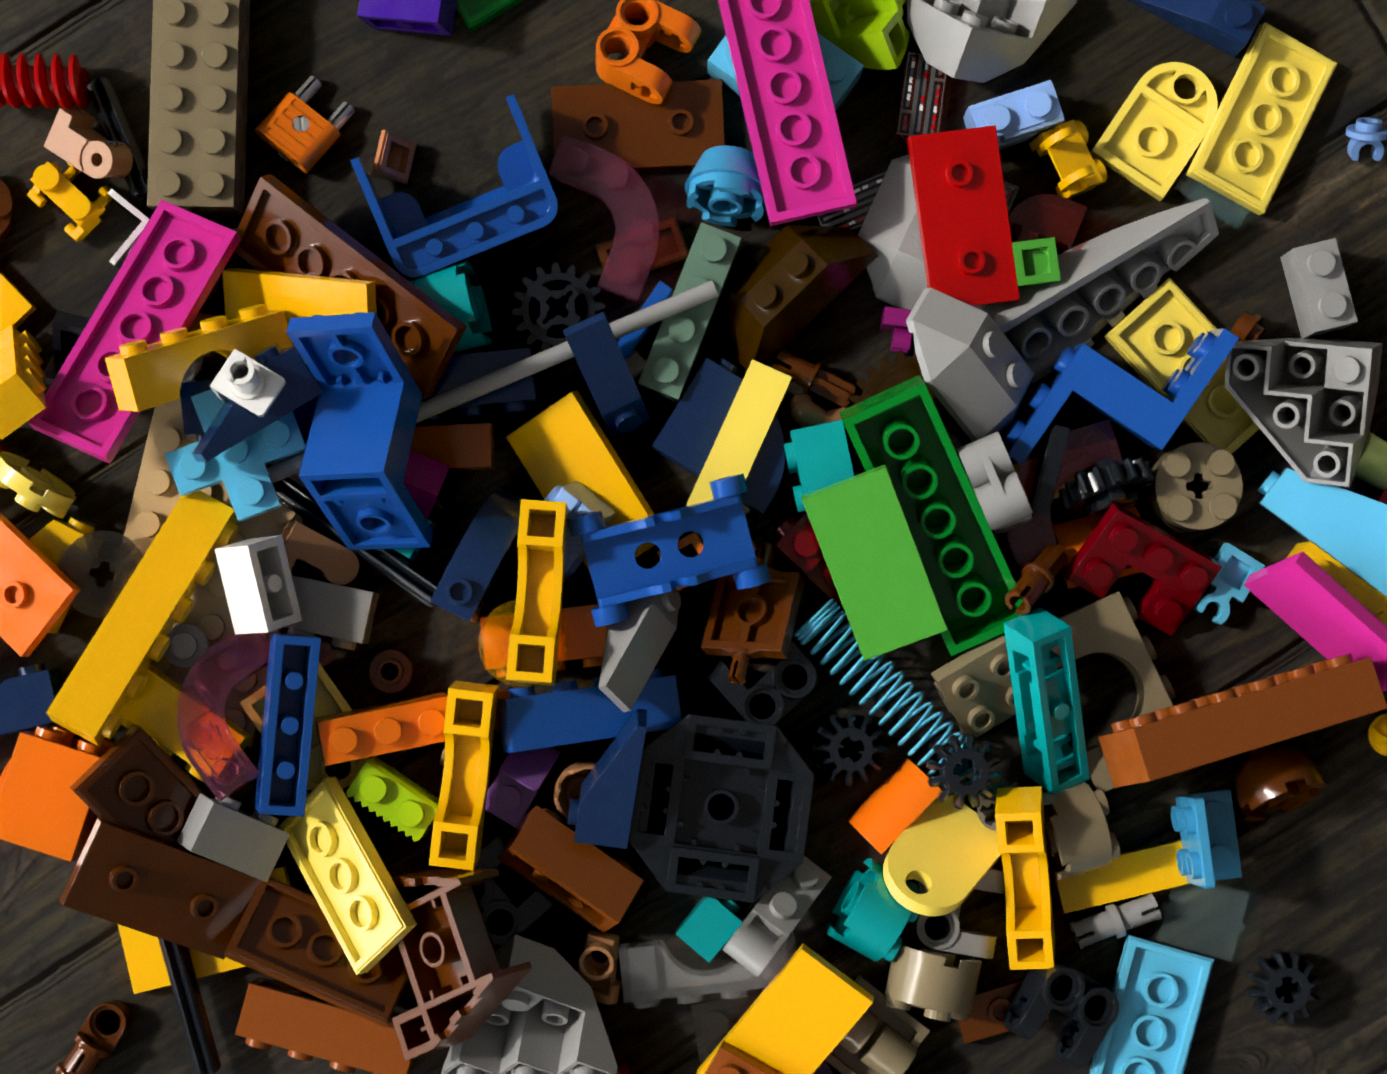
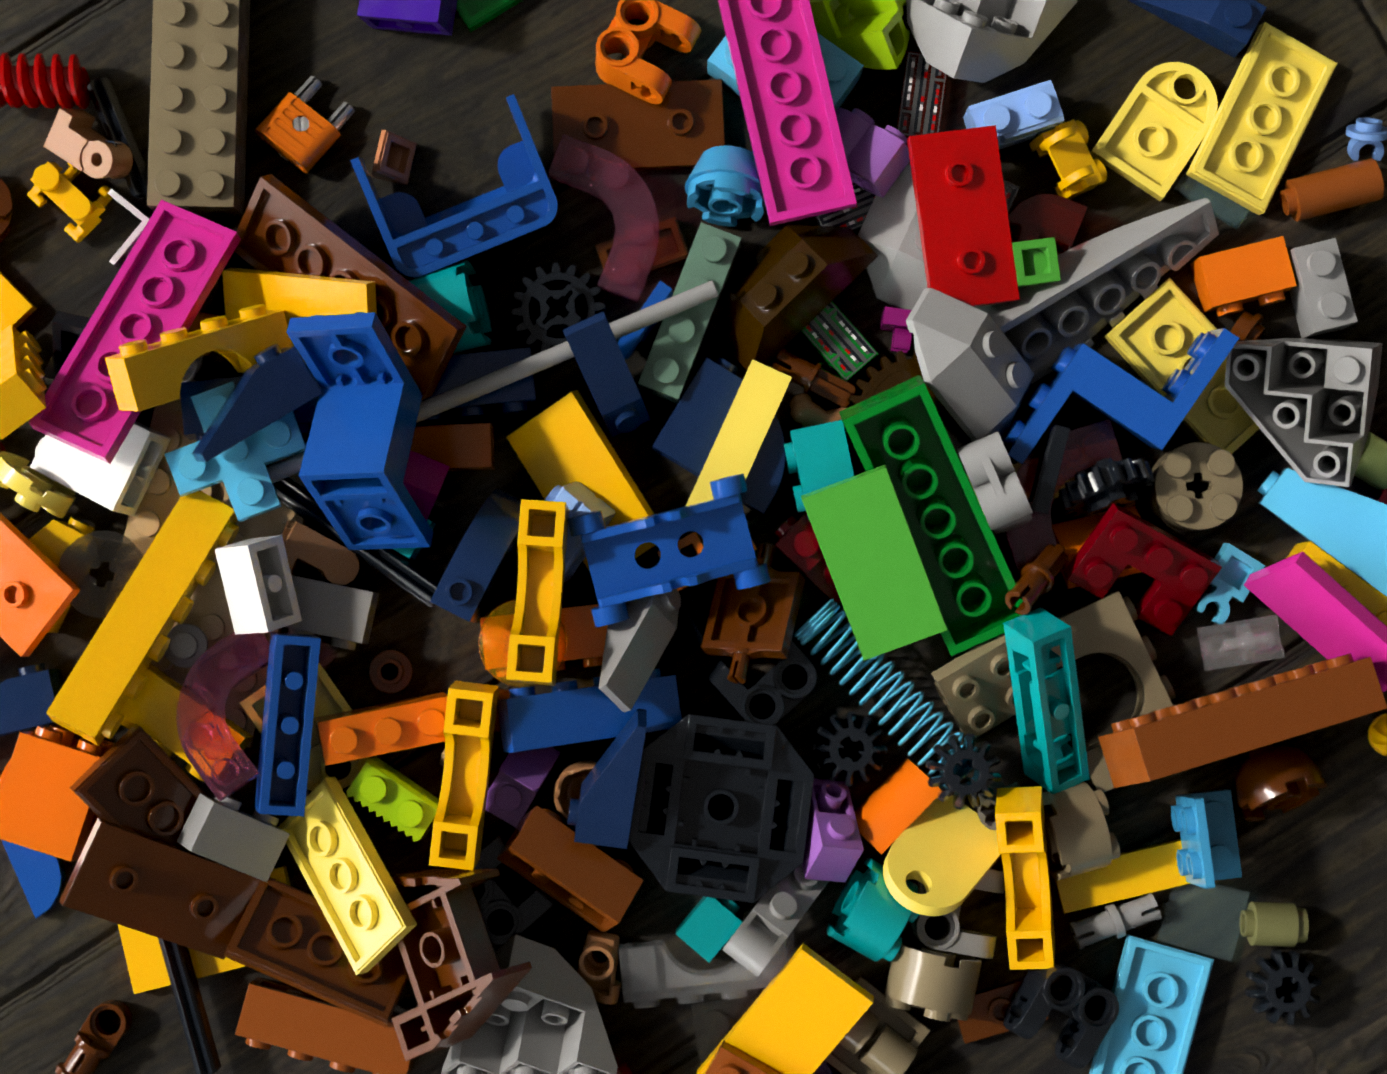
(38, 875): none -> blue tile
(113, 485): none -> white brick
(247, 383): white bracket -> none
(832, 833): none -> medium lavender slope
(838, 342): none -> tile
(872, 153): none -> medium lavender brick
(1240, 642): none -> clear hips
(1243, 275): none -> orange brick
(1274, 924): none -> olive brick
(1332, 190): none -> dark orange brick

